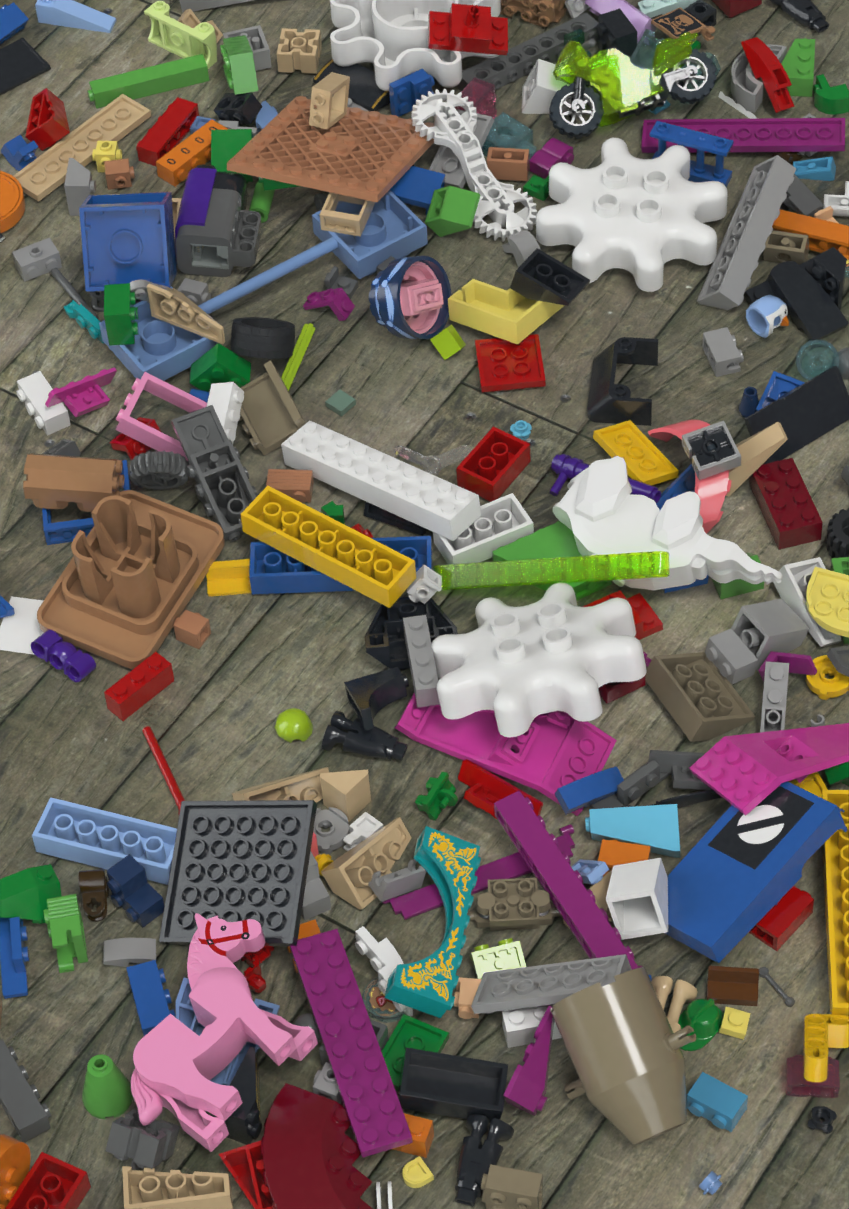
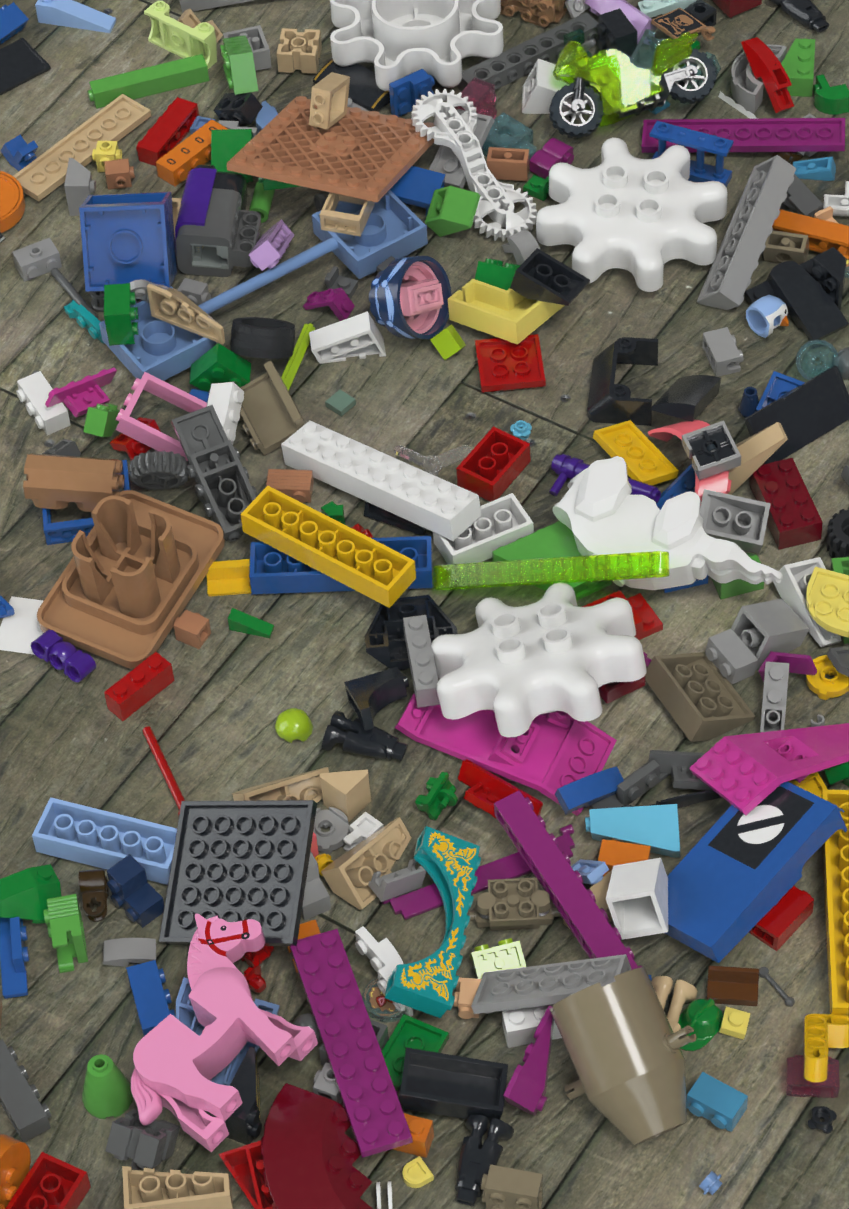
(46, 120): red wedge -> none
(101, 420): none -> bright green slope
(249, 624): none -> green piece
(271, 246): none -> lavender brick
(347, 339): none -> white wedge
(425, 585): white brick -> none
(468, 30): red brick -> none
(495, 273): none -> green slope
(688, 396): none -> black slope
(735, 519): none -> light grey slope

